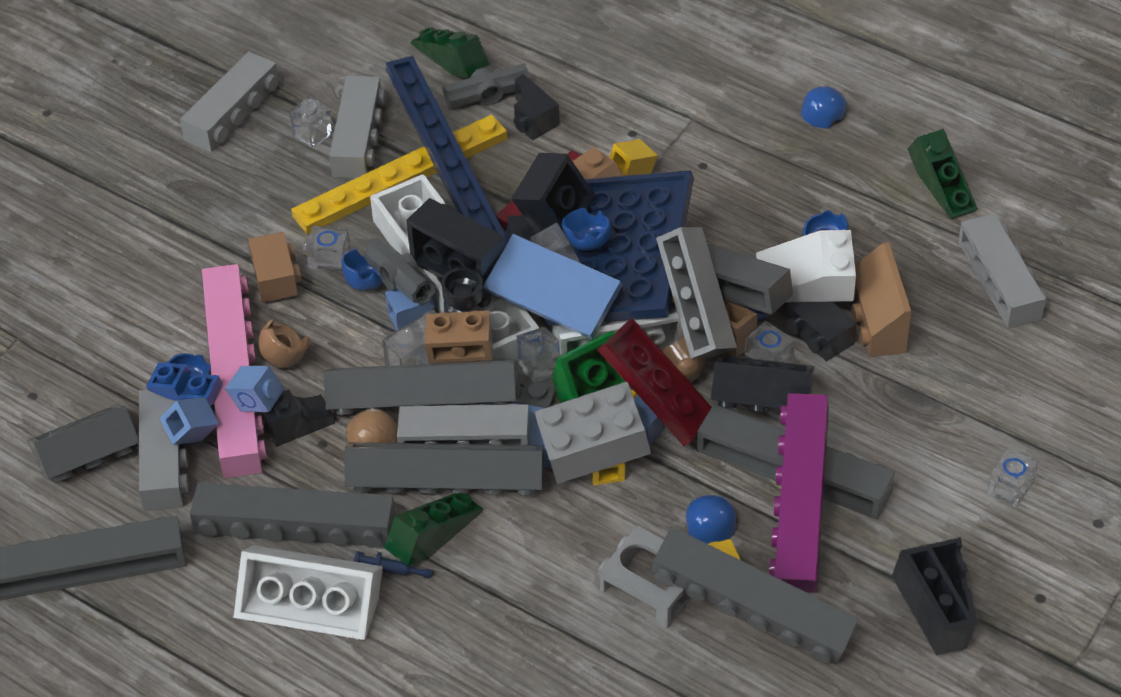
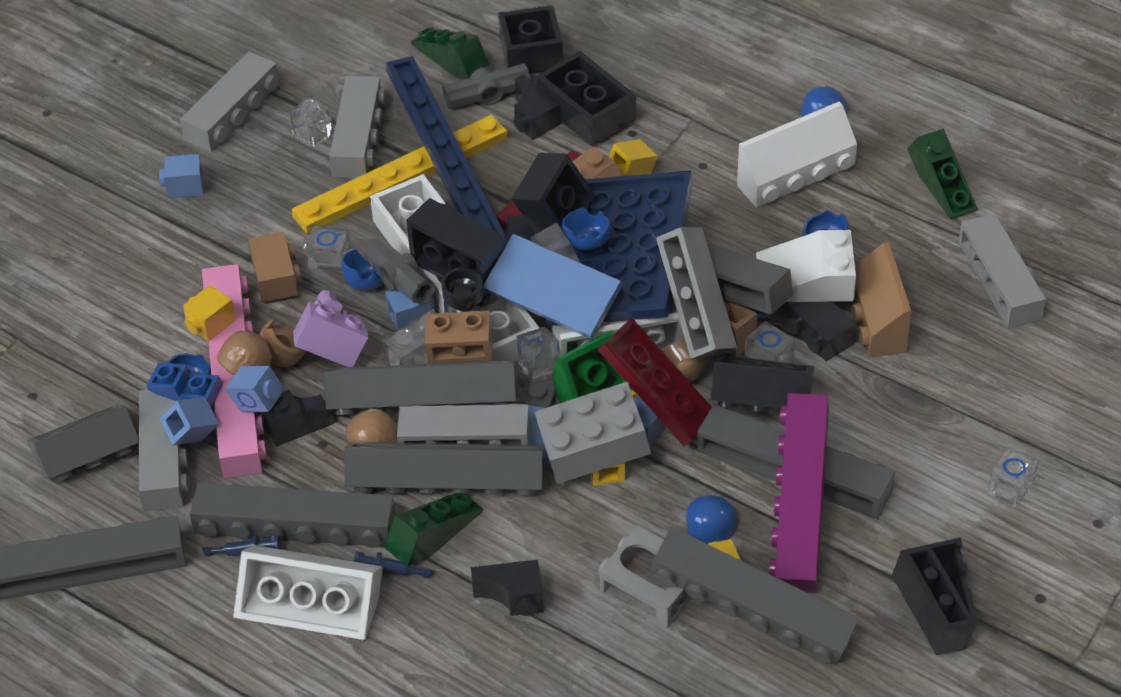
(182, 175): none -> medium blue brick
(208, 313): none -> yellow brick
(236, 548): none -> dark blue piece
(244, 349): none -> medium nougat hair
(329, 332): none -> lavender brick
(512, 584): none -> black arch
(531, 38): none -> black brick
(588, 98): none -> black brick
(796, 155): none -> white slope

